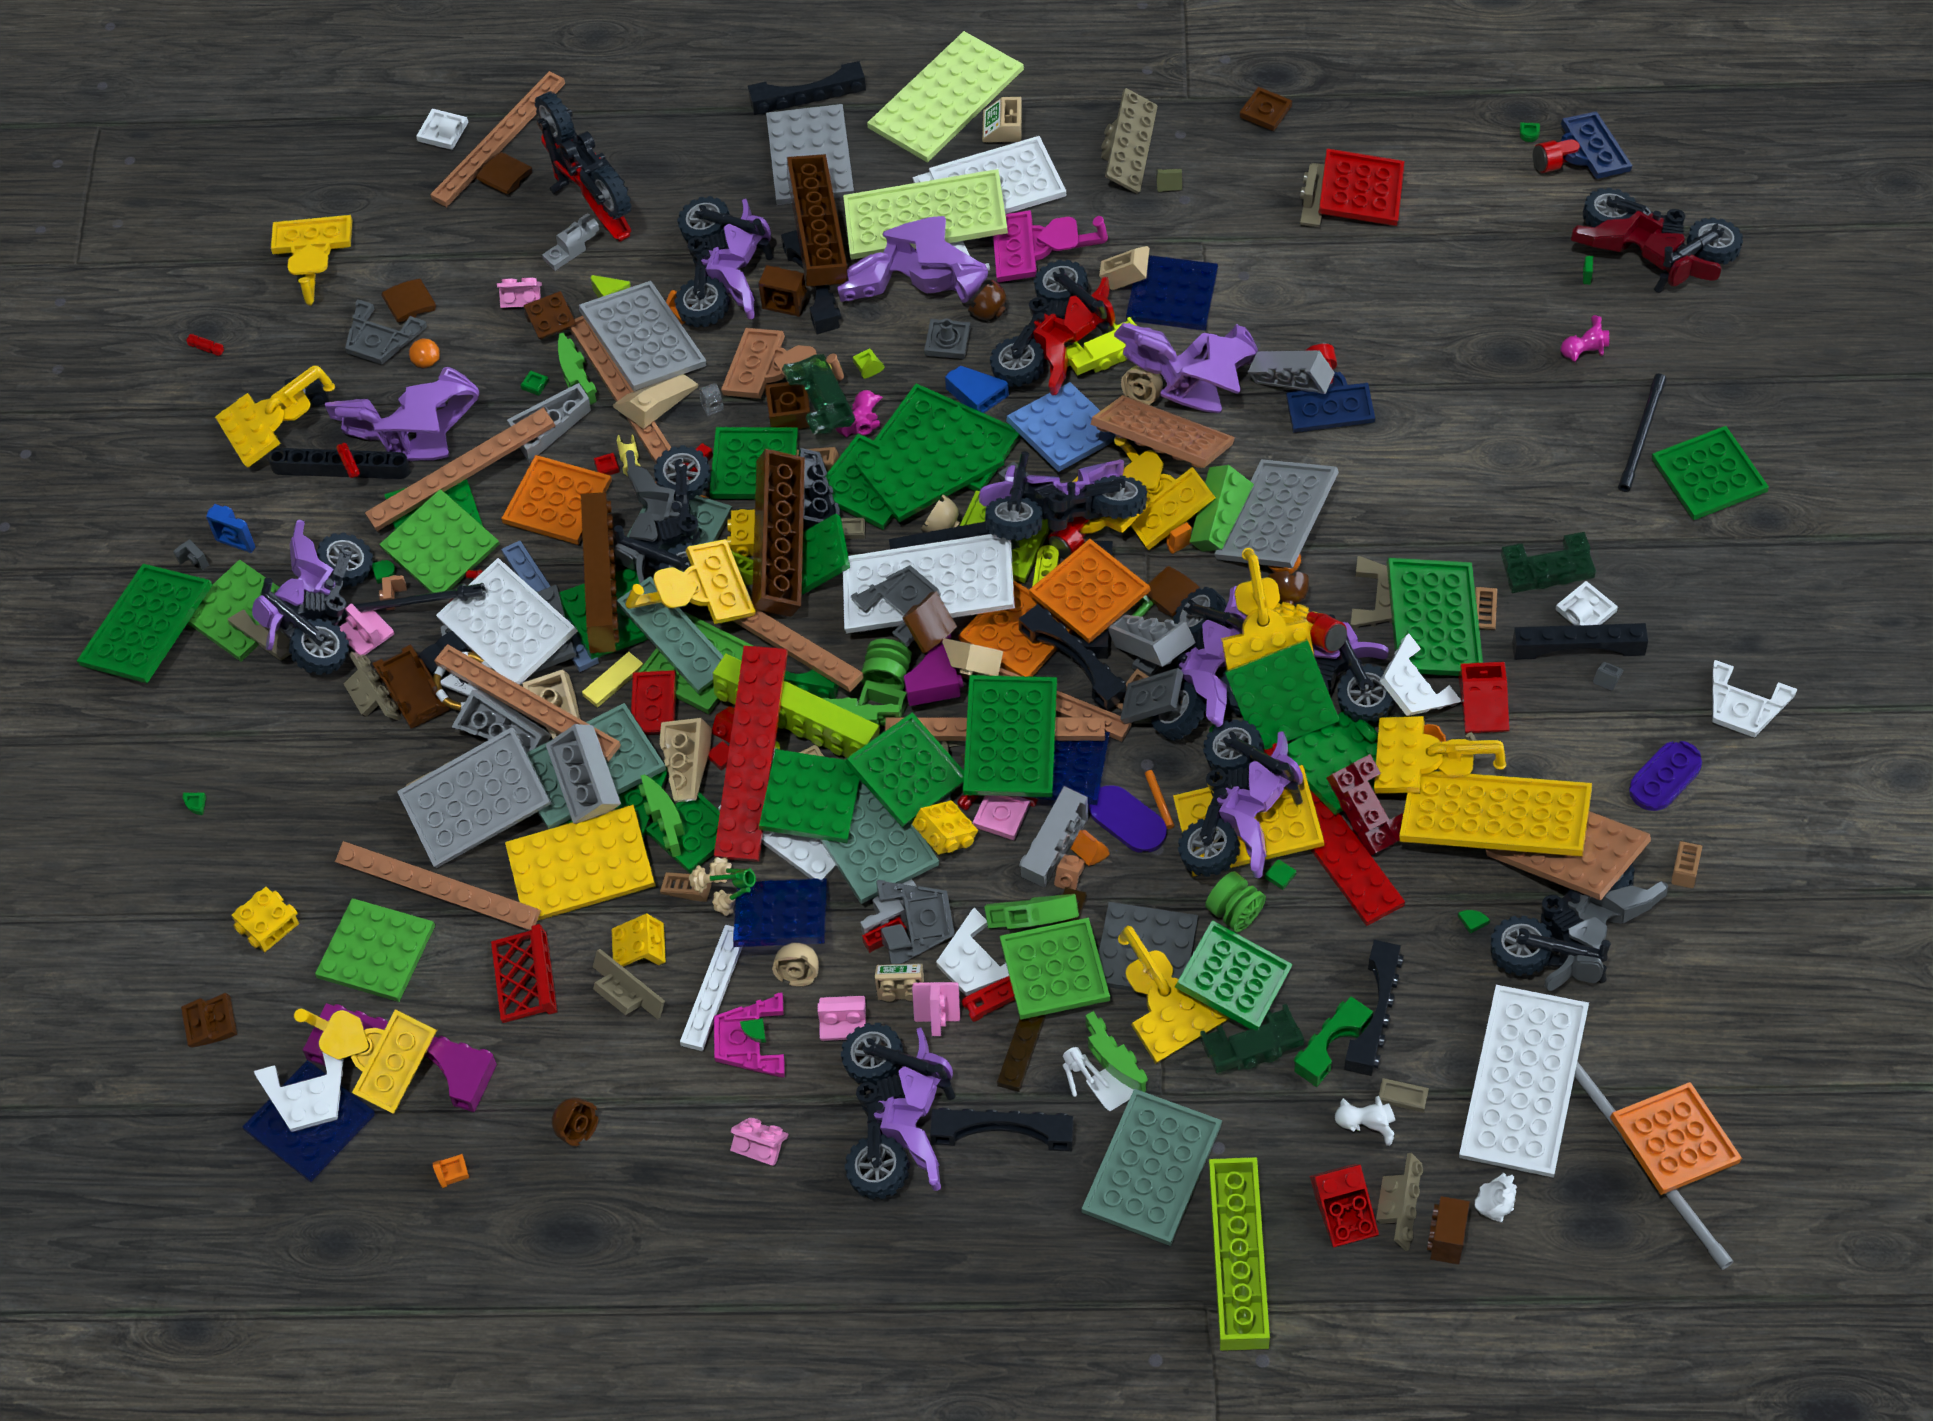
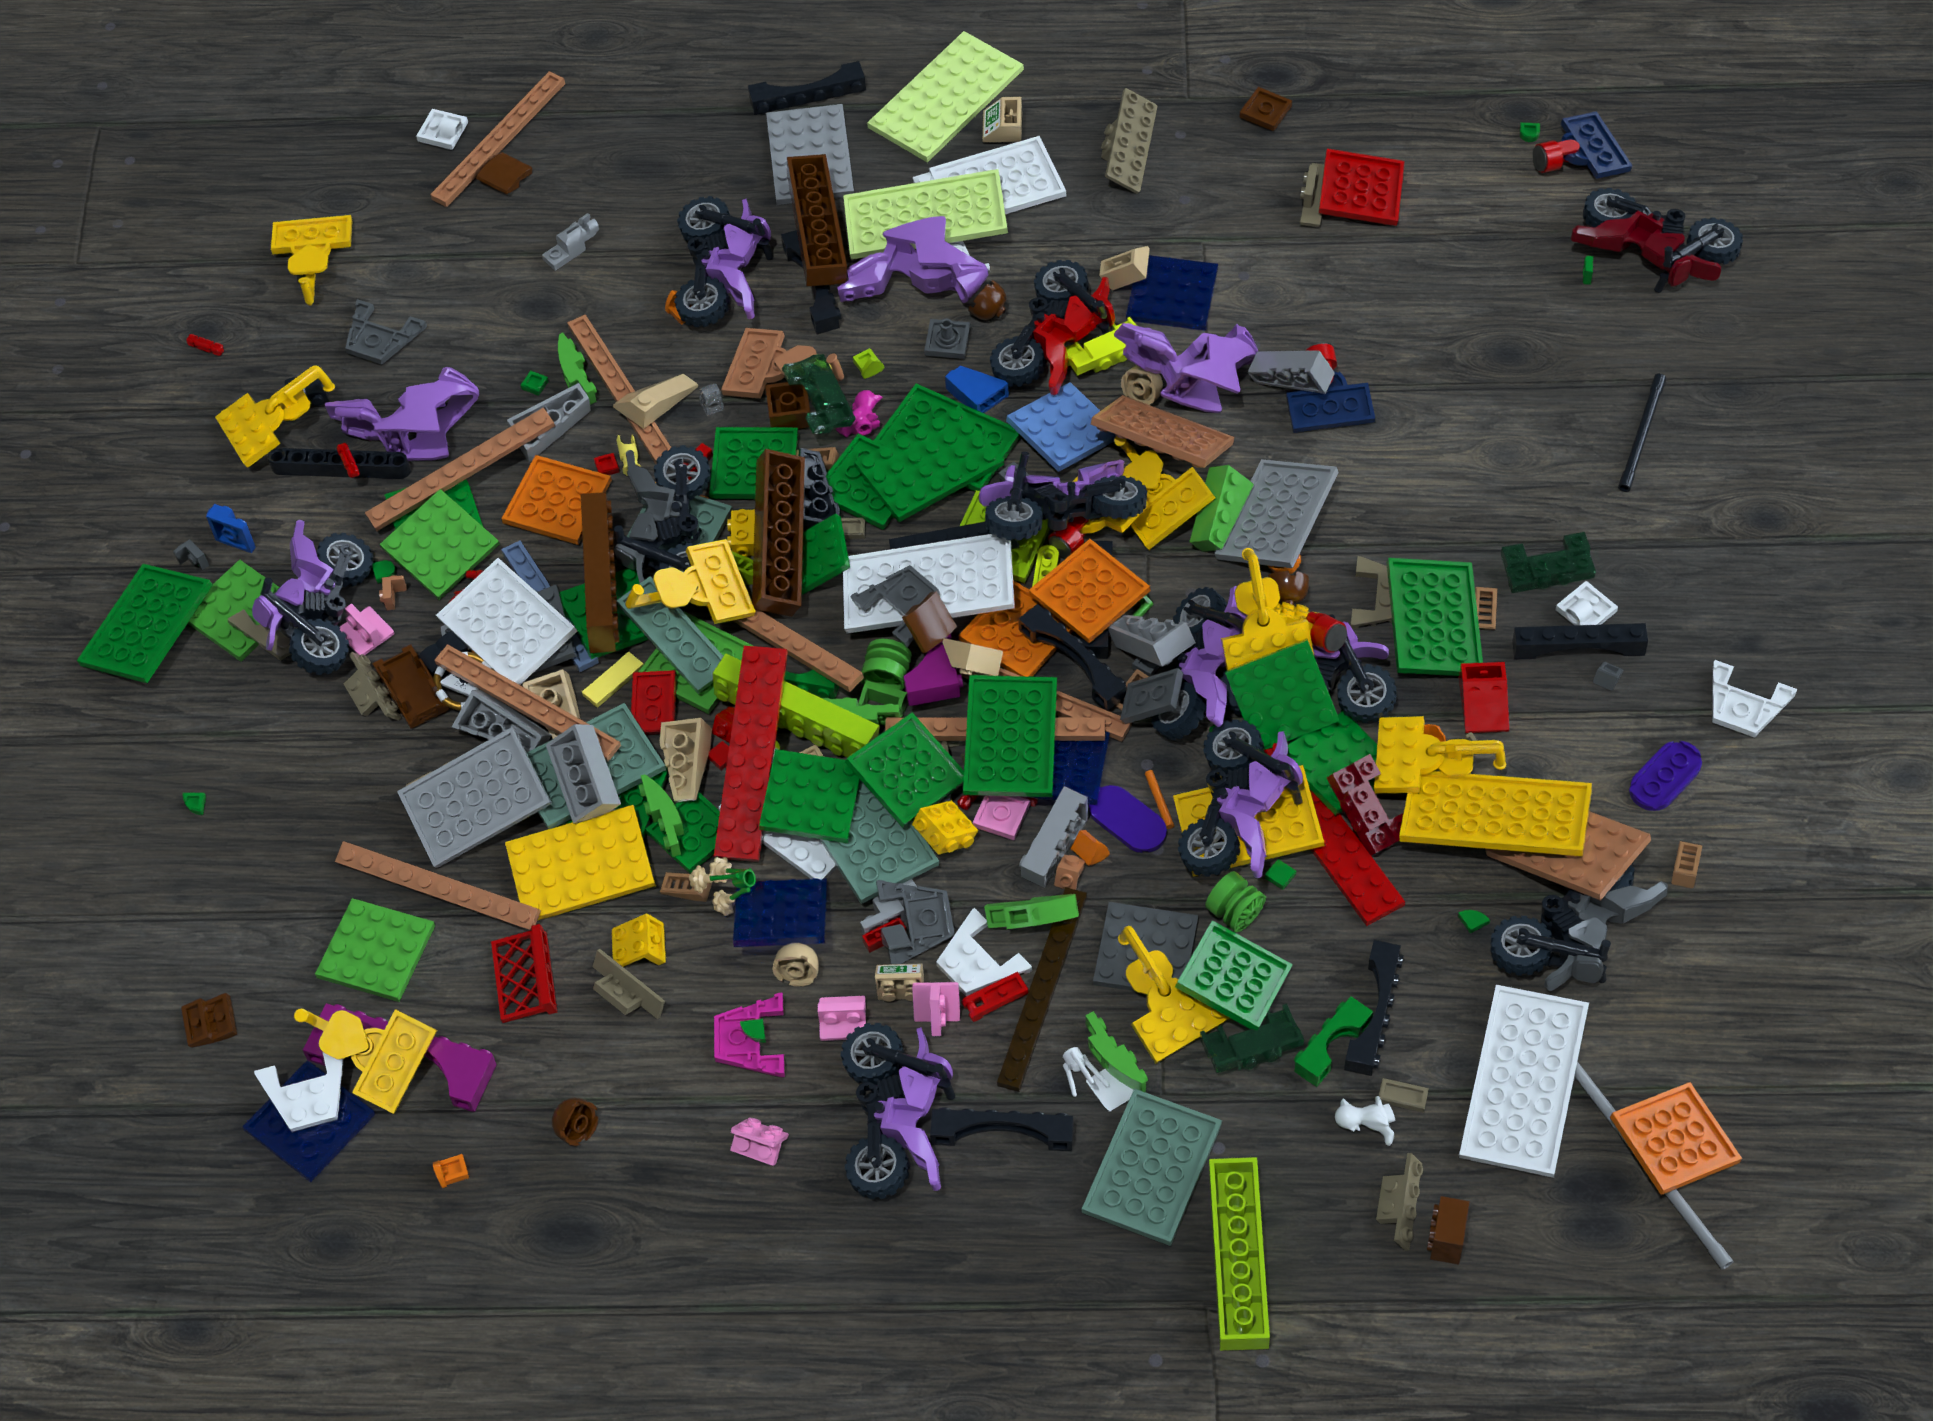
(265, 919): yellow brick -> none
(408, 299): reddish brown slope -> none
(424, 353): orange hair -> none
(462, 592): black bar -> none
(518, 293): bright pink bracket -> none
(549, 315): reddish brown bracket -> none
(575, 160): piece -> none
(604, 286): lime slope -> none
(642, 335): light grey plate -> none
(711, 992): white plate -> none
(783, 290): reddish brown brick -> none
(942, 516): tan cylinder -> none
(1026, 243): dark pink plate -> none
(1054, 968): bright green plate -> none
(1169, 179): olive tile -> none
(1170, 589): reddish brown slope -> none
(1179, 538): orange tile -> none
(1344, 1204): red slope -> none
(1367, 730): green tile -> none
(1409, 687): white wing -> none
(1496, 1197): white hair -> none
(1592, 340): dark pink animal -> none
(1709, 472): green plate -> none

